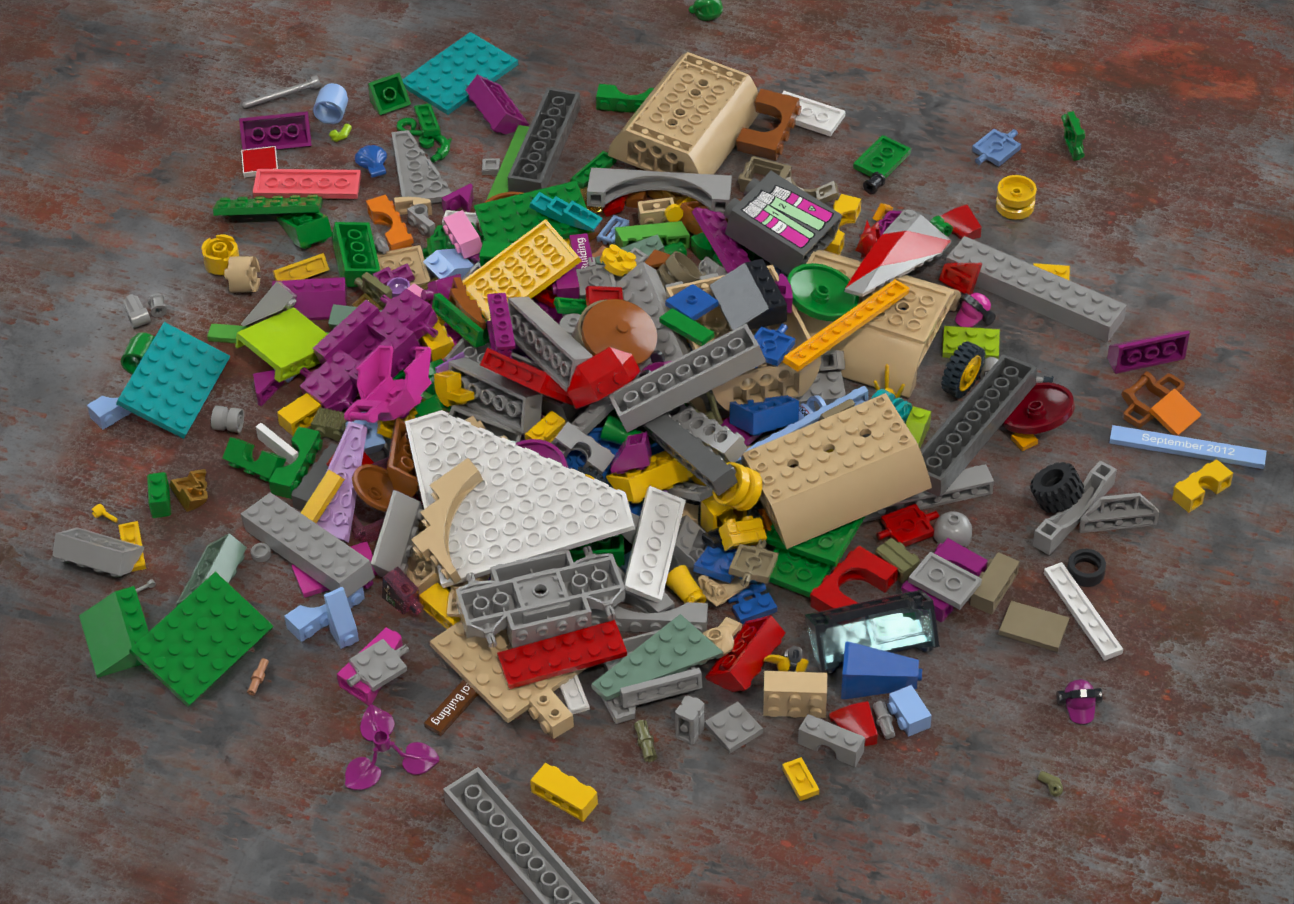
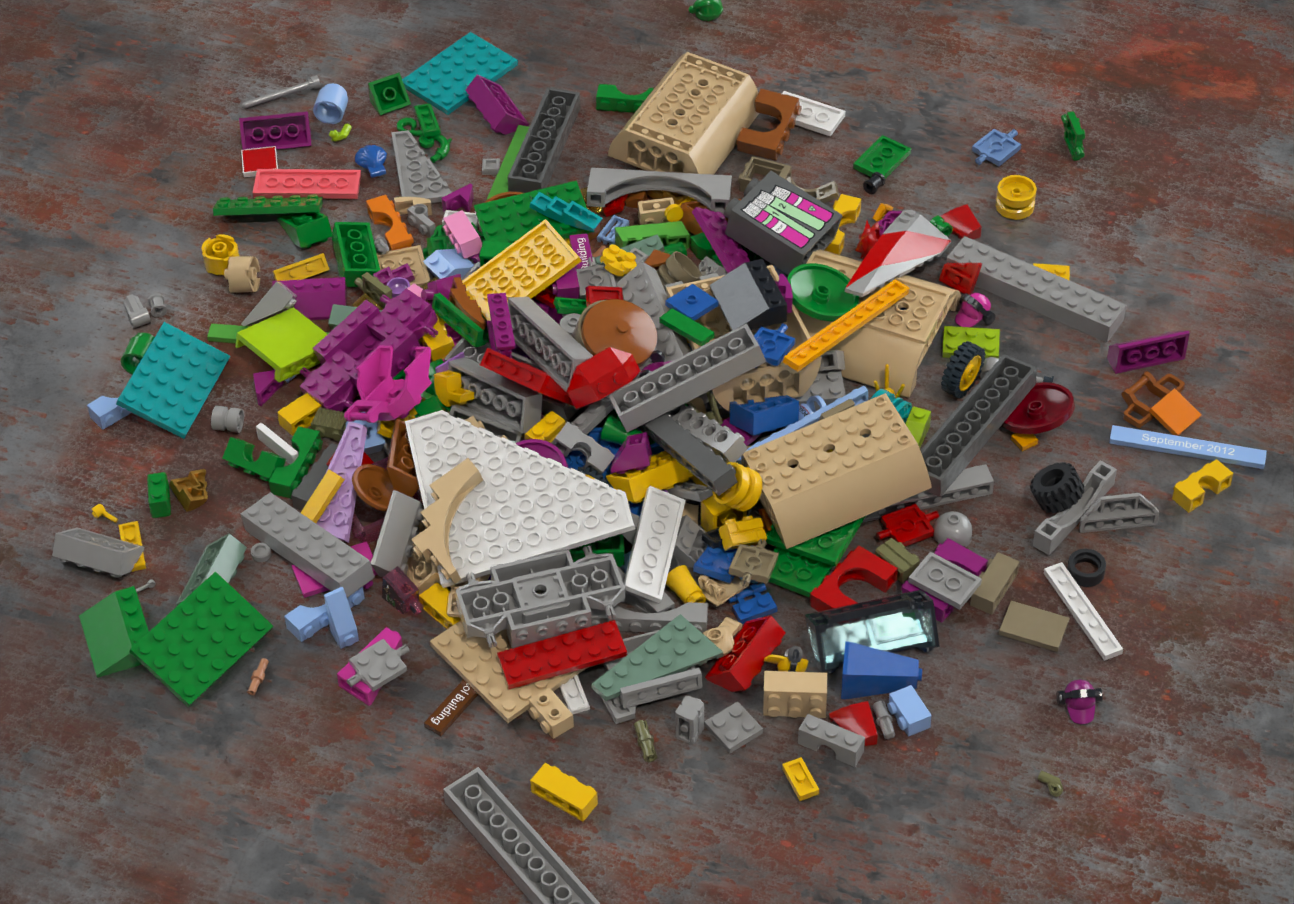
(377, 727): magenta plant -> none
(600, 161): green tile -> none

